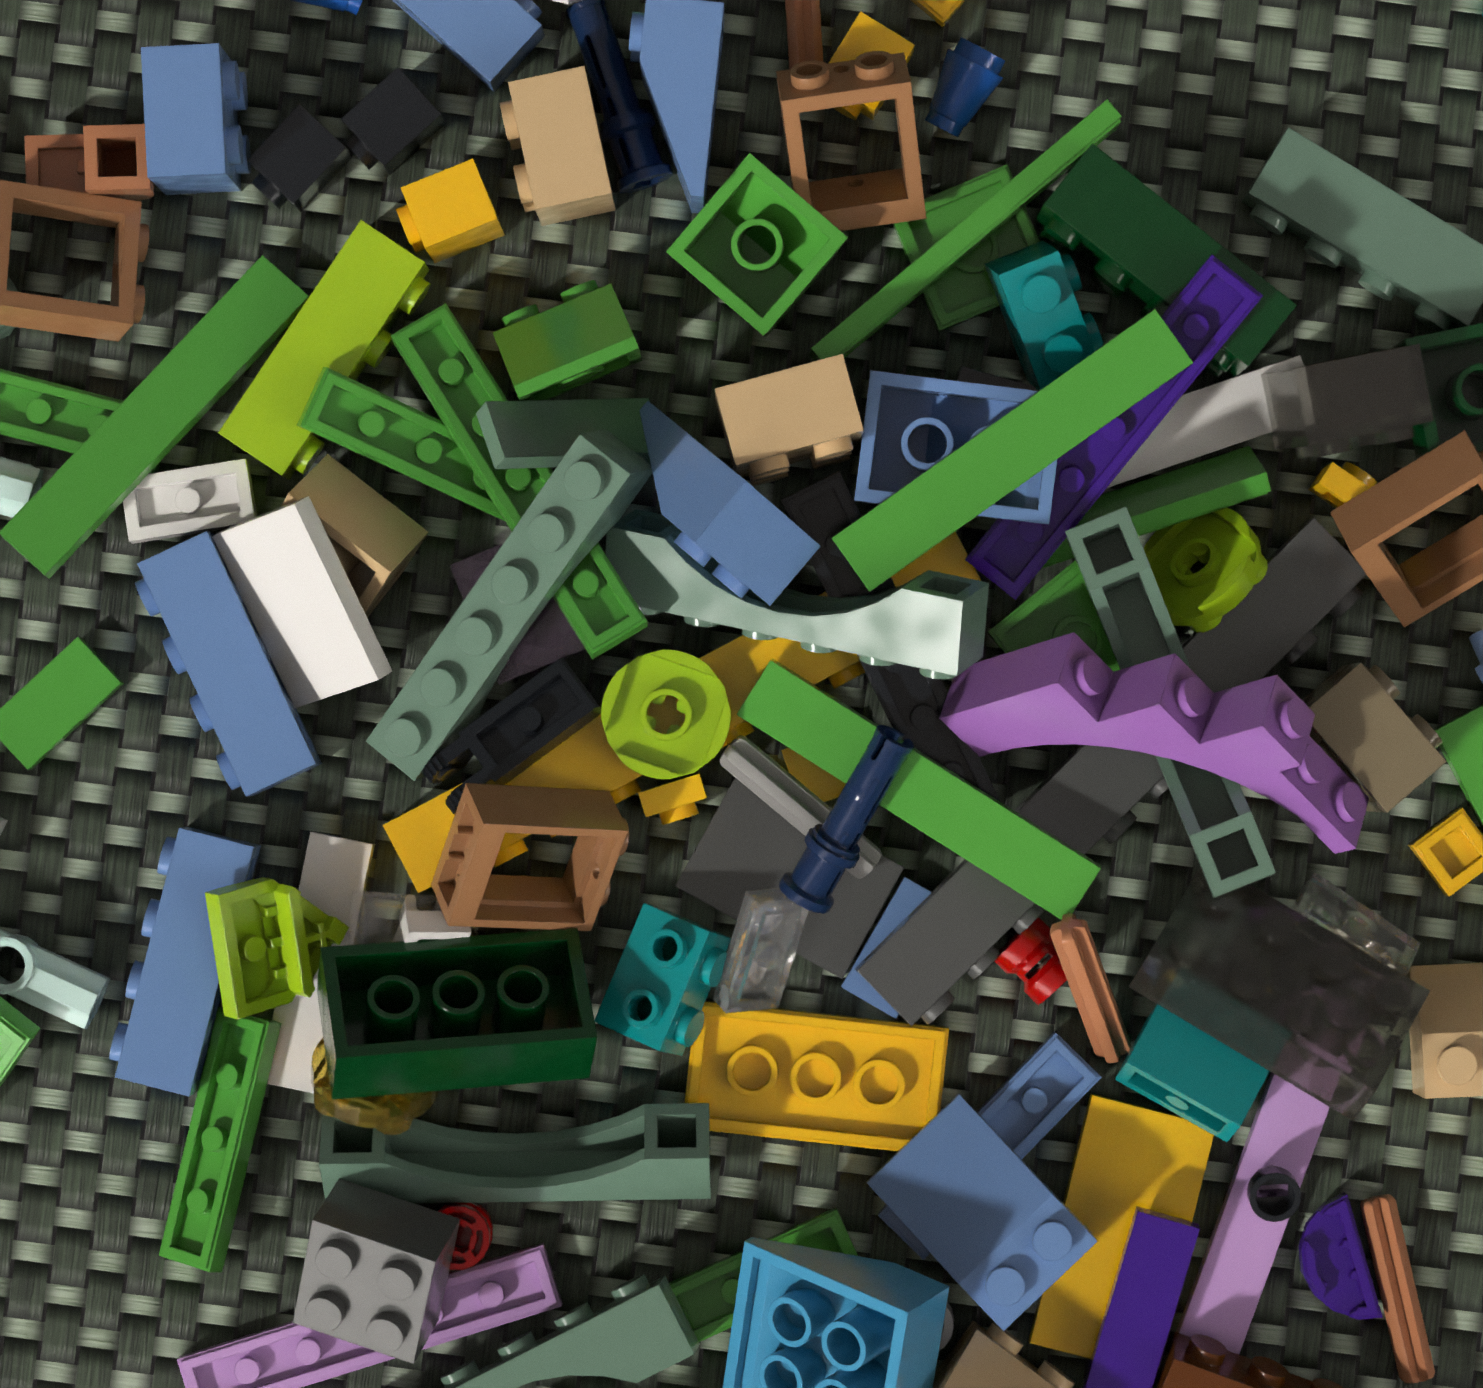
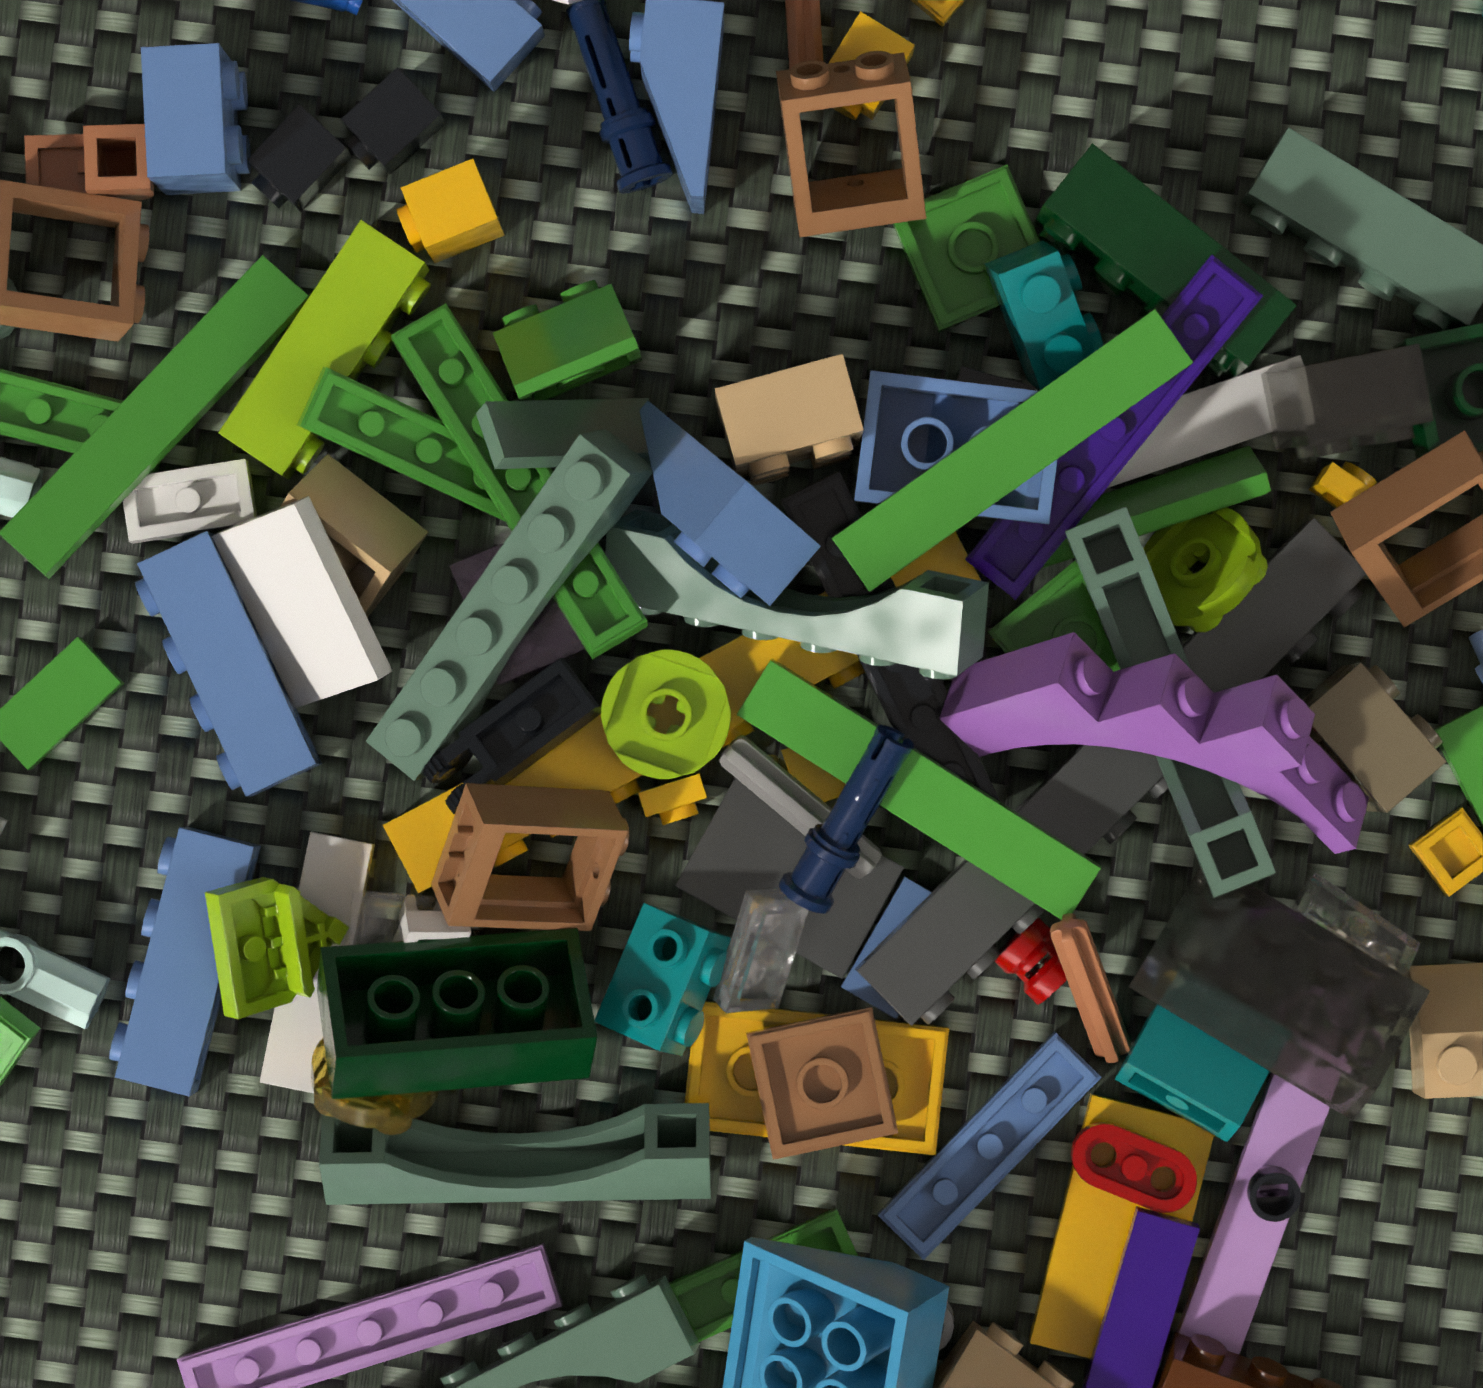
(219, 1141): bright green tile -> none
(375, 1270): dark grey brick -> none
(474, 1233): red wheel -> none
(560, 144): tan brick -> none
(757, 245): bright green slope -> none
(822, 1082): none -> medium nougat tile
(963, 86): blue cone -> none
(968, 234): bright green tile -> none
(981, 1212): medium blue slope -> none
(1132, 1167): none -> red plate
(1335, 1261): dark purple plate -> none
(1397, 1289): nougat axle -> none

